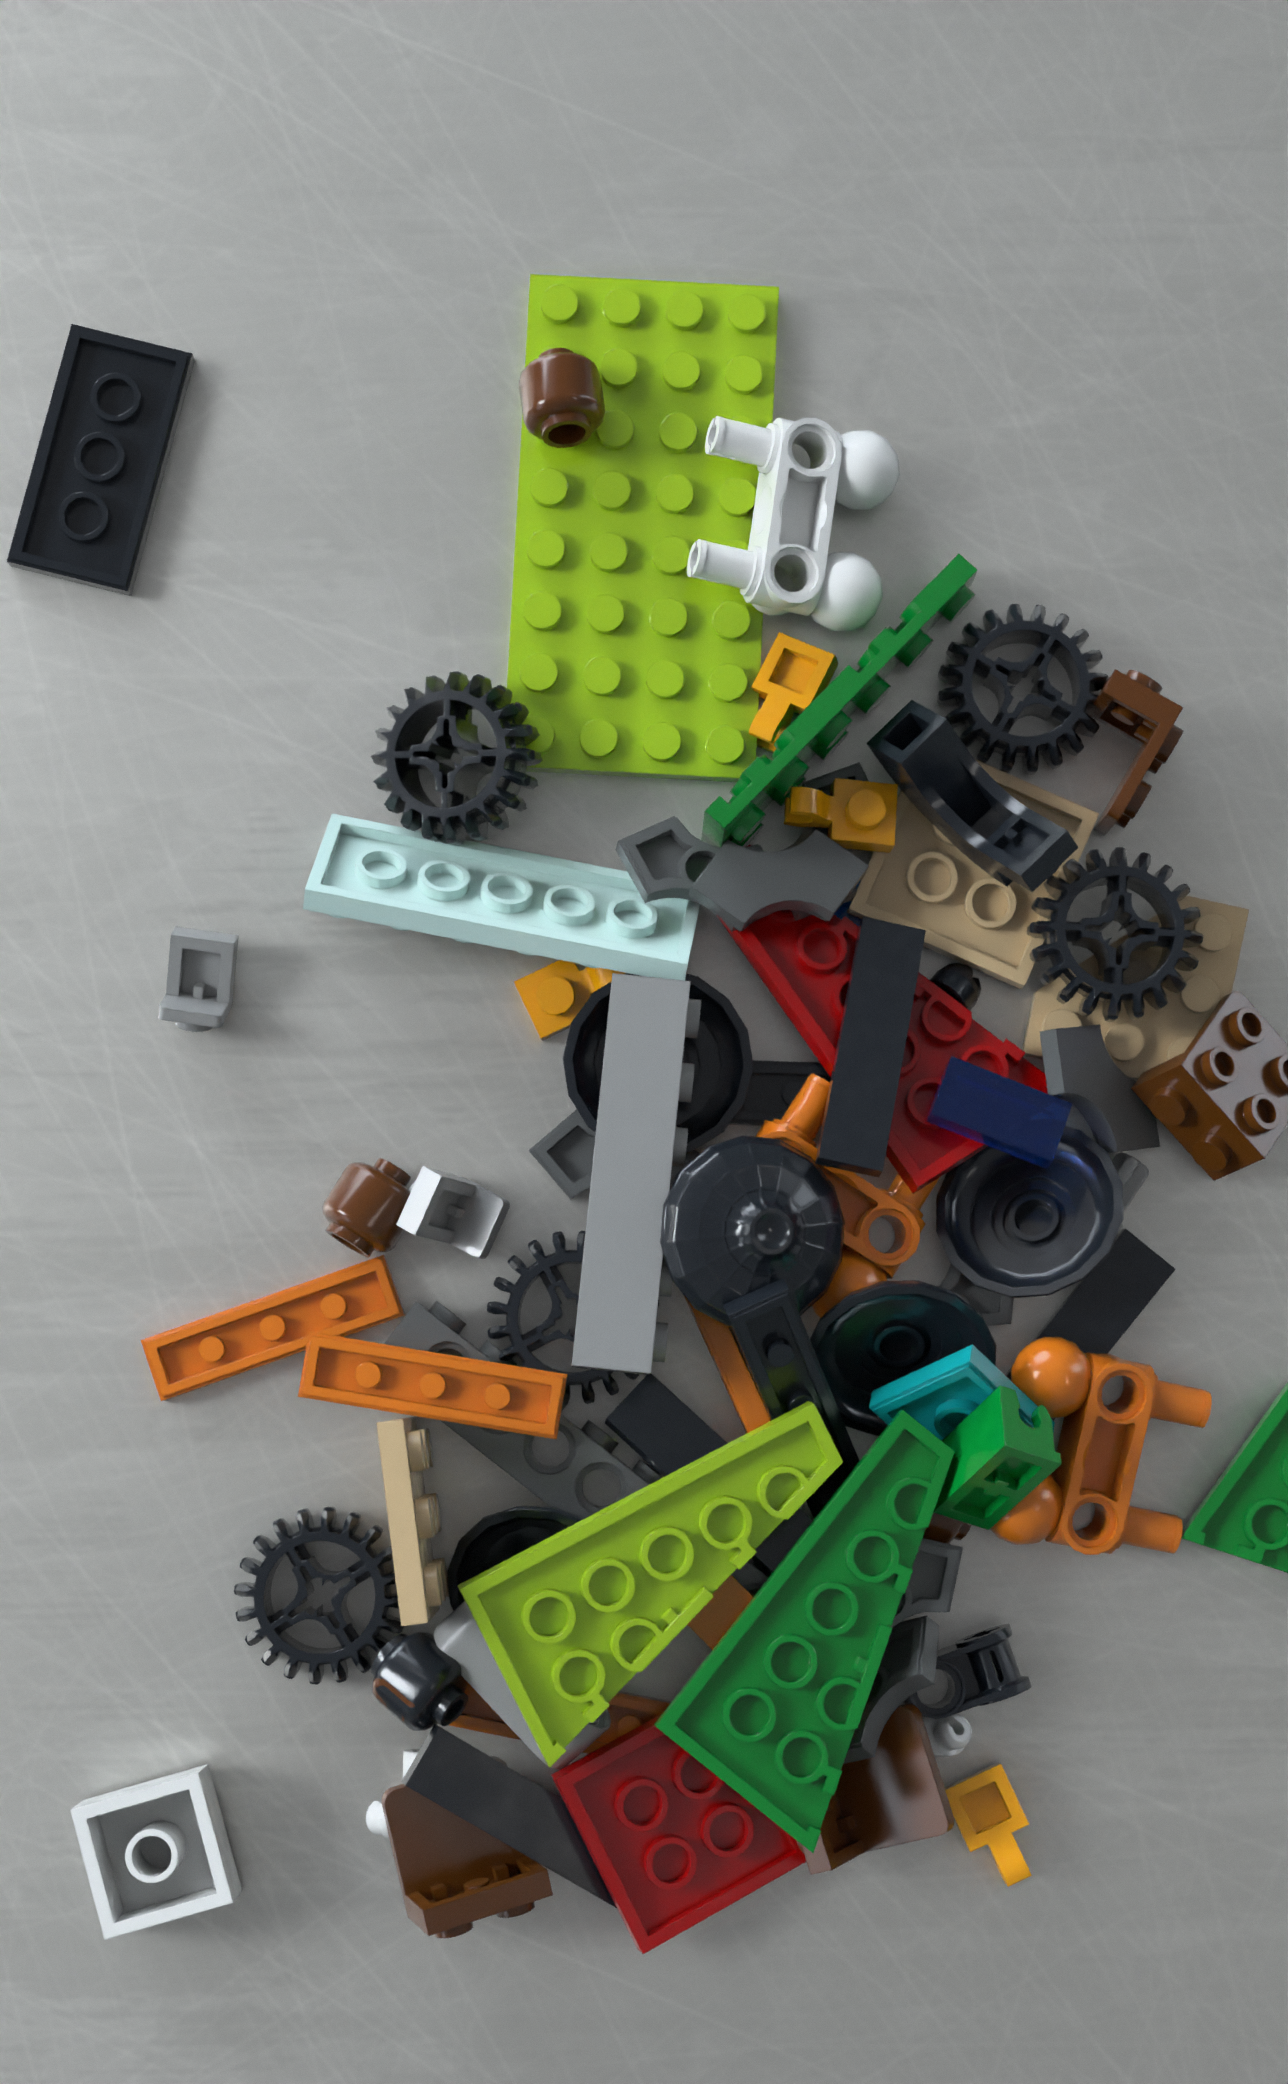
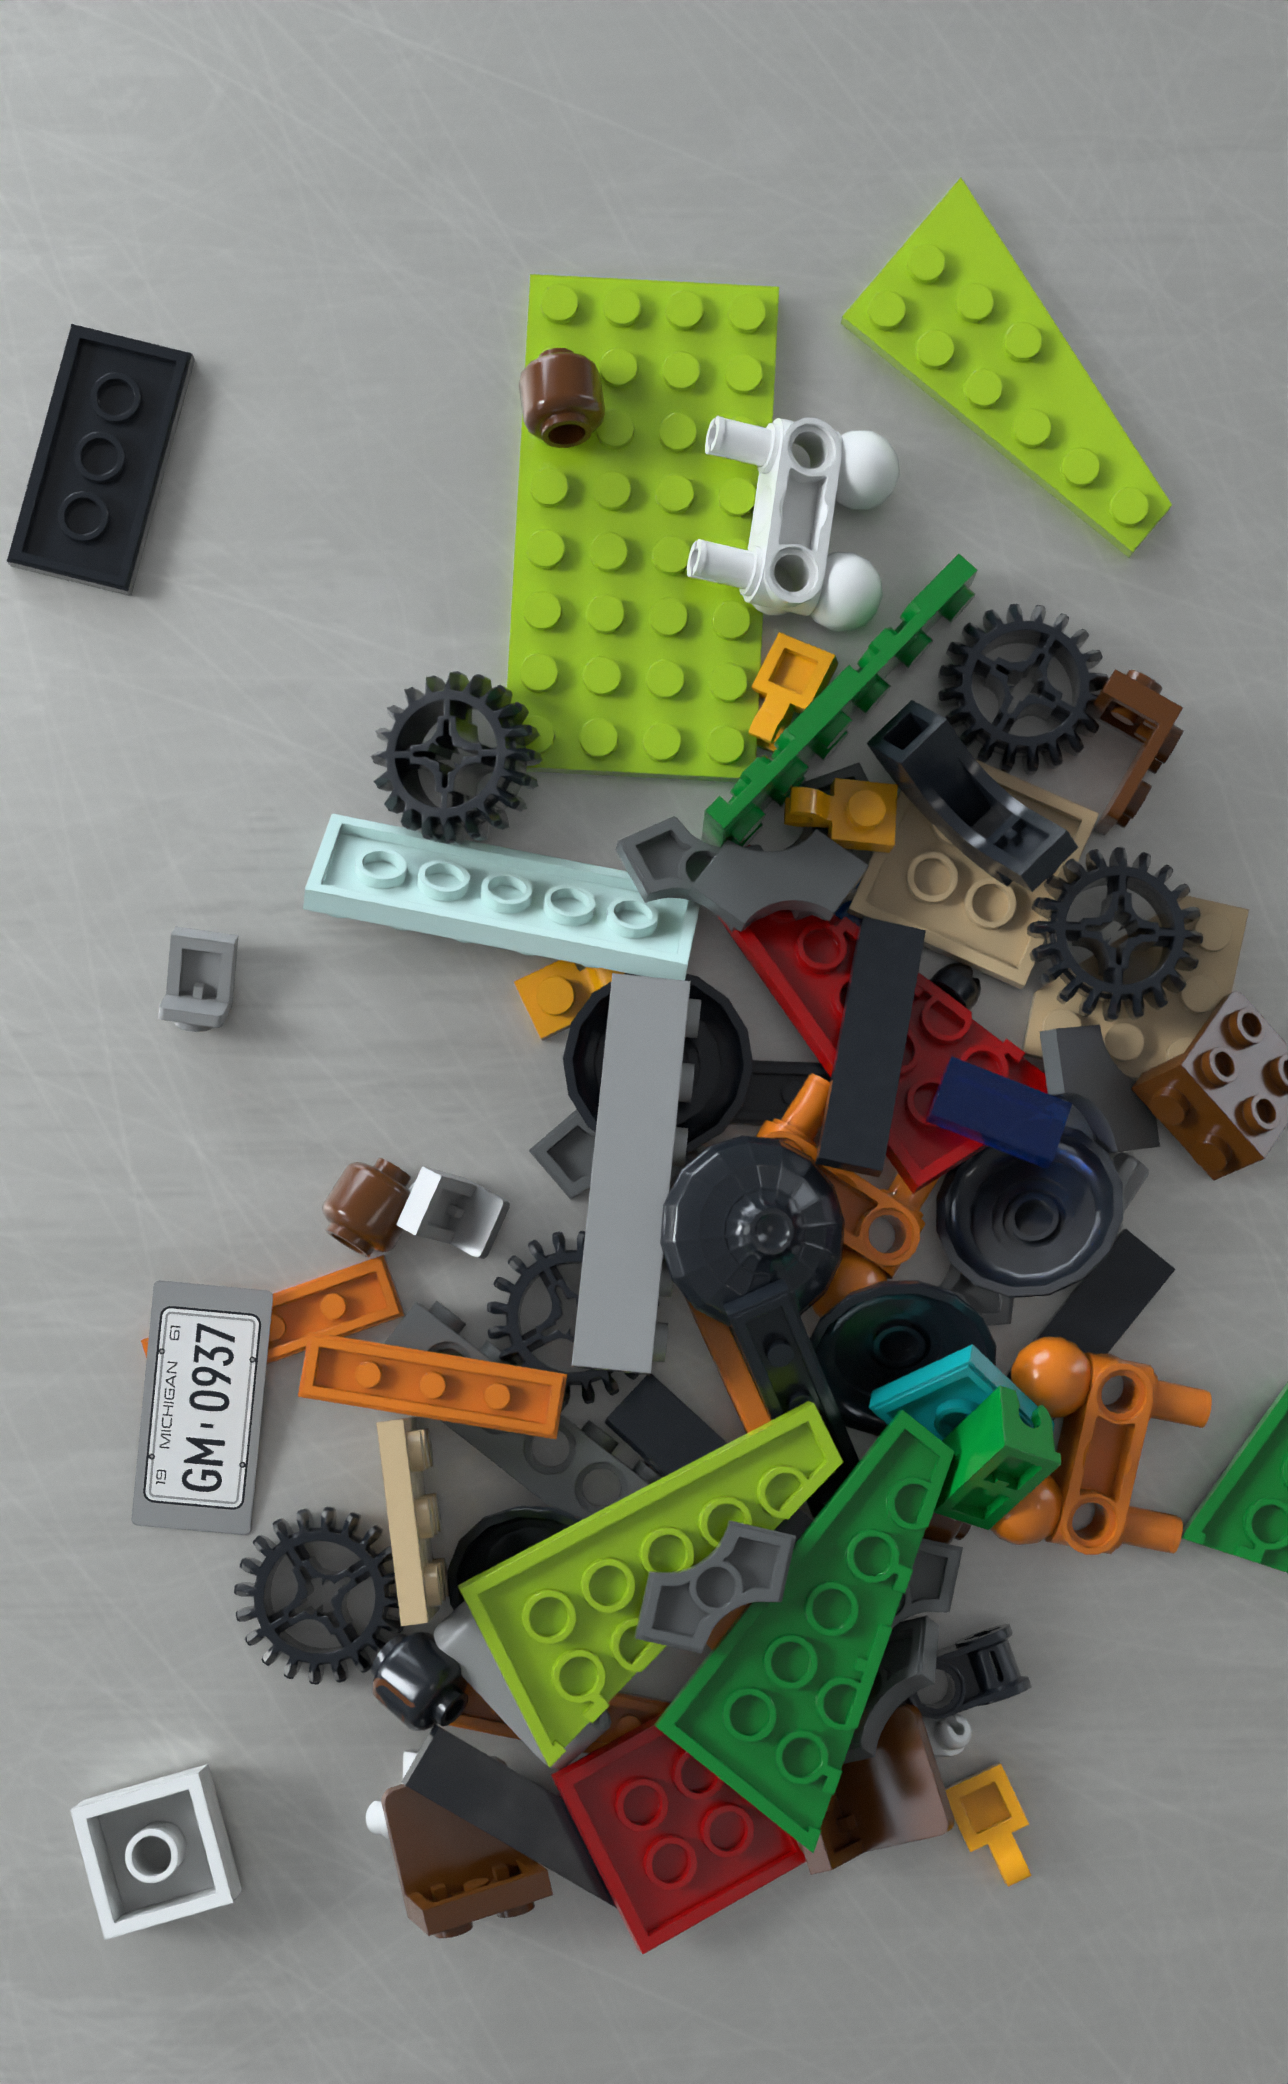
(202, 1407): none -> sticker
(688, 1603): none -> dark grey tile
(985, 348): none -> lime wing

